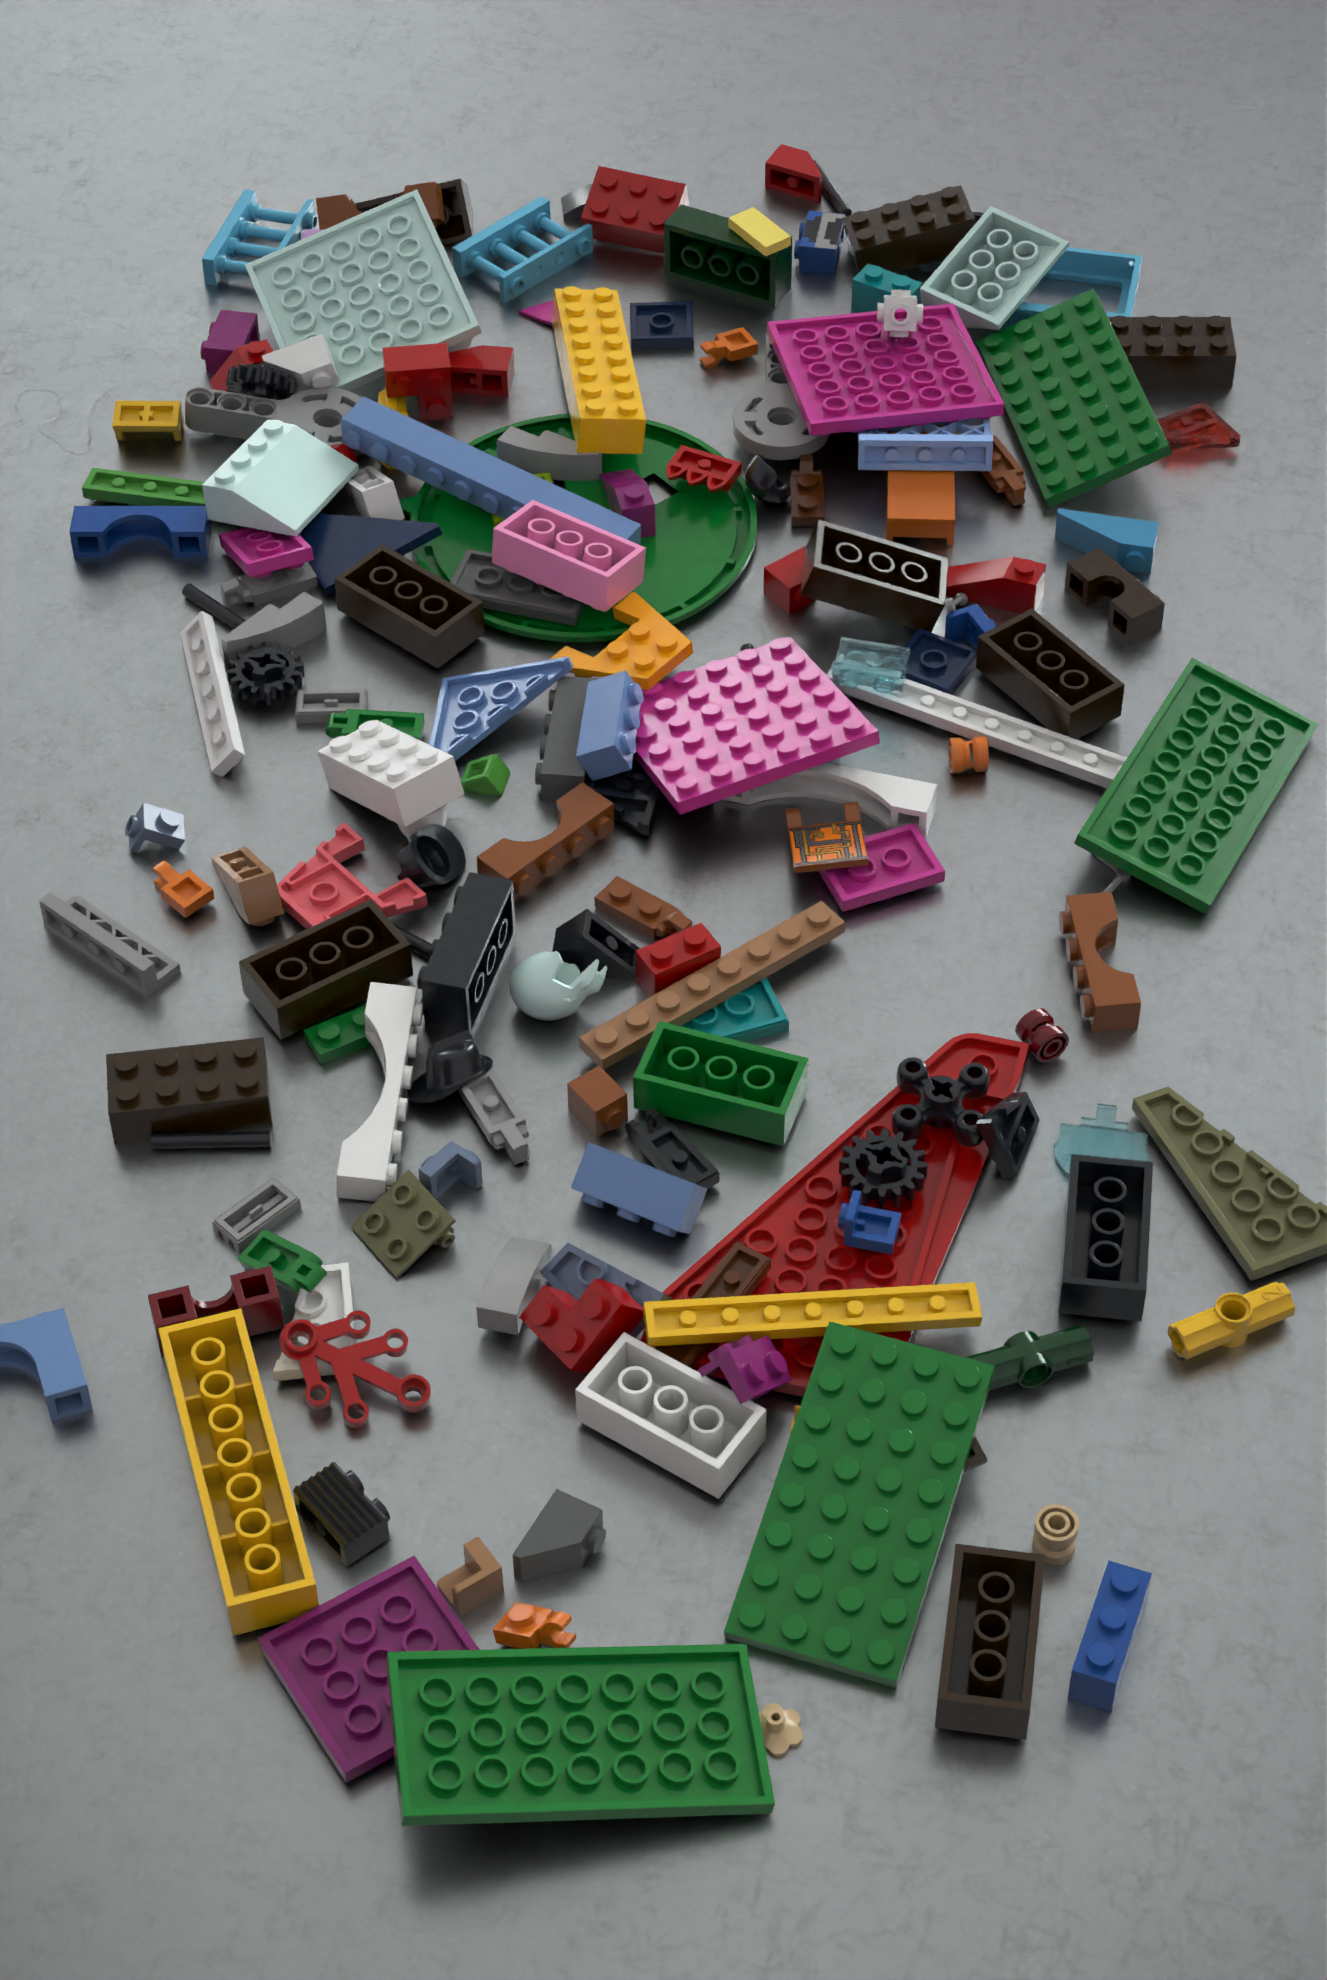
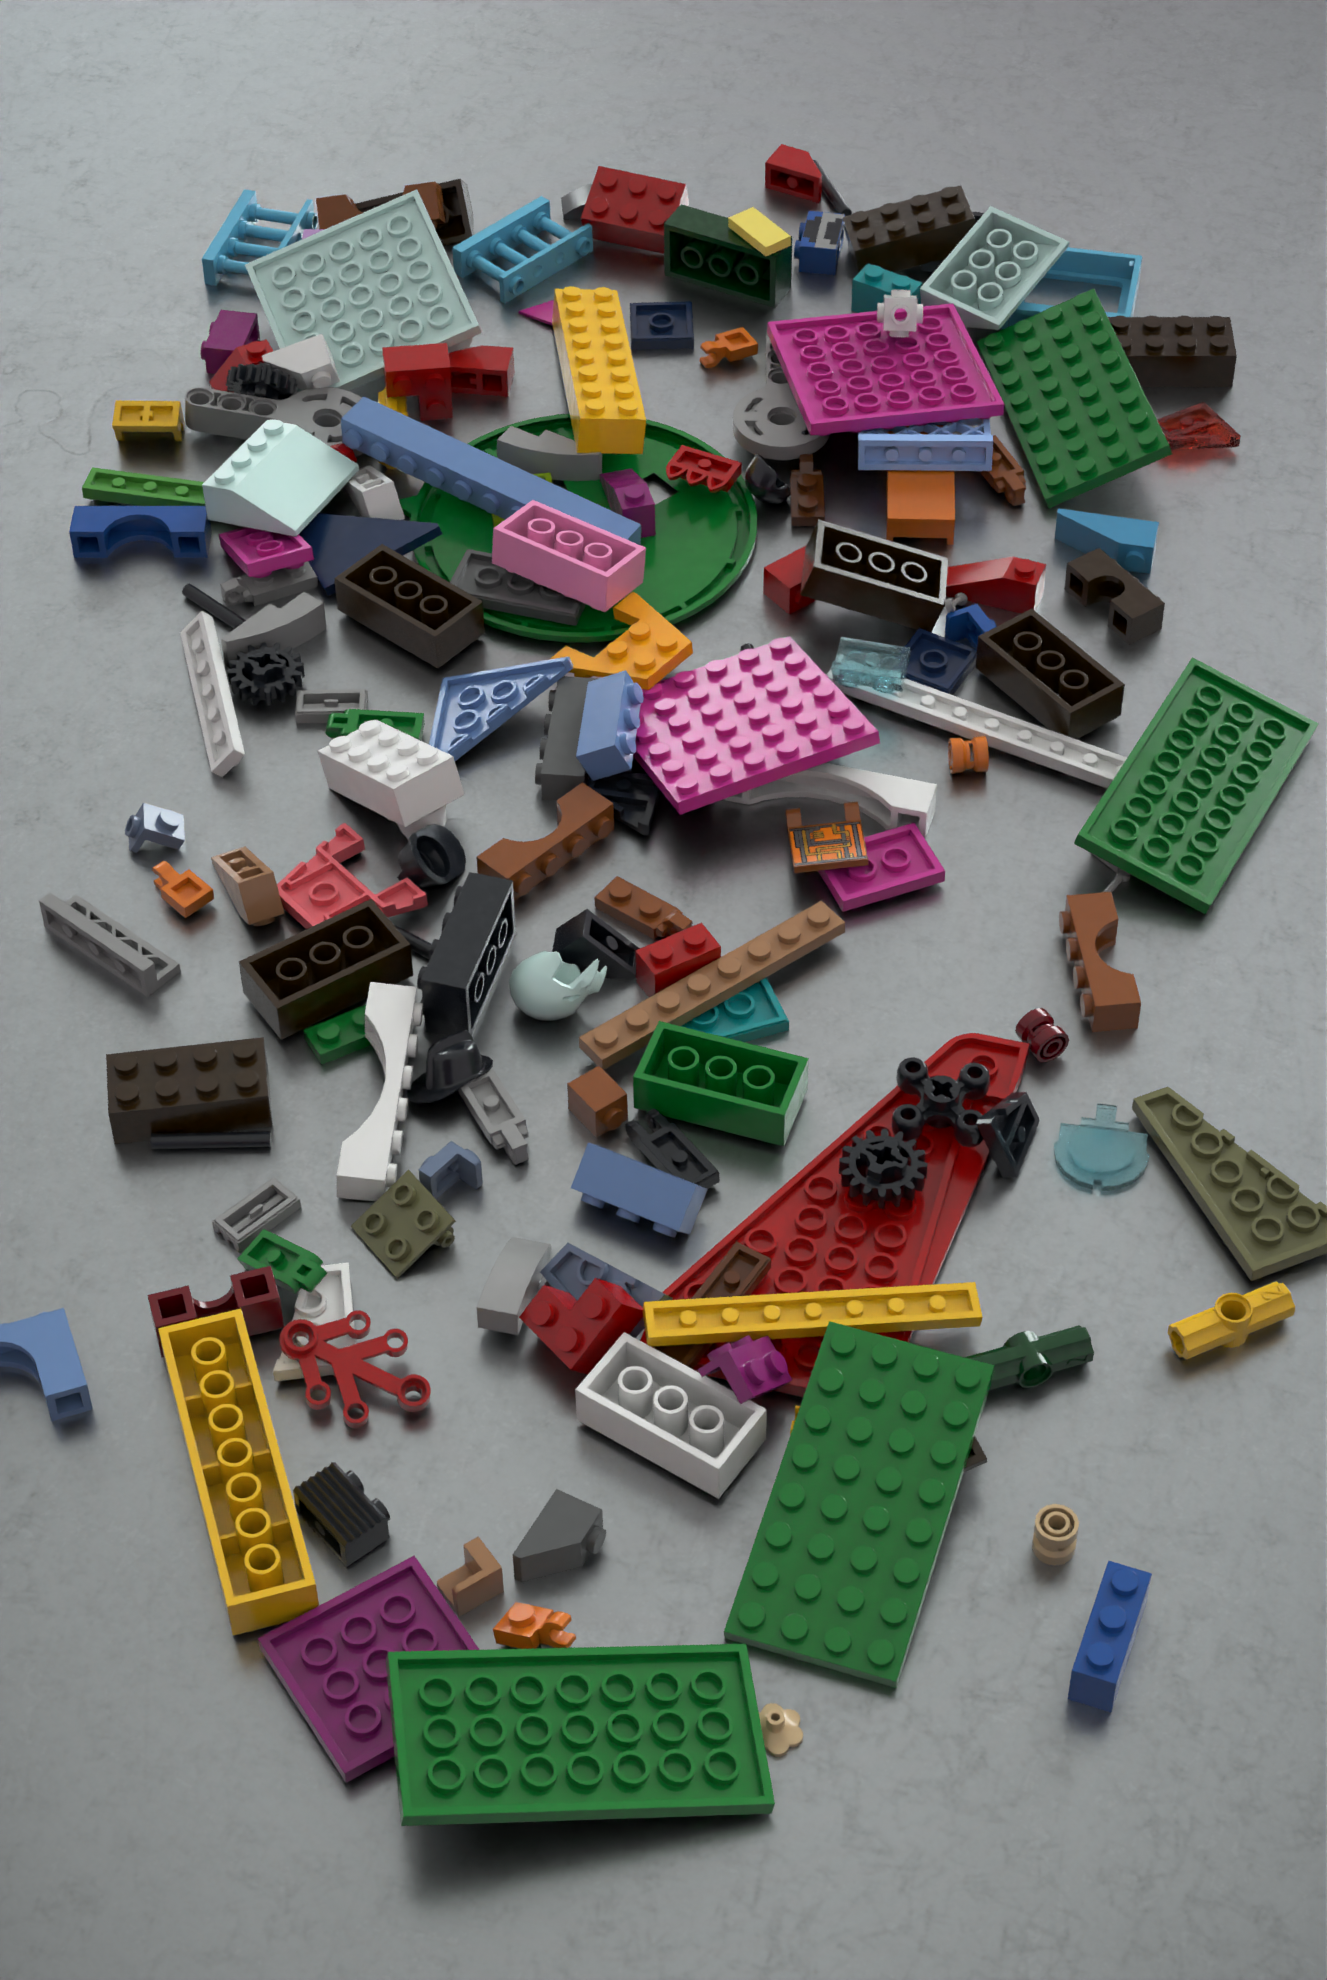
(486, 775): bright green slope -> none
(868, 1226): blue bracket -> none
(990, 1641): dark brown brick -> none
(1106, 1237): black brick -> none

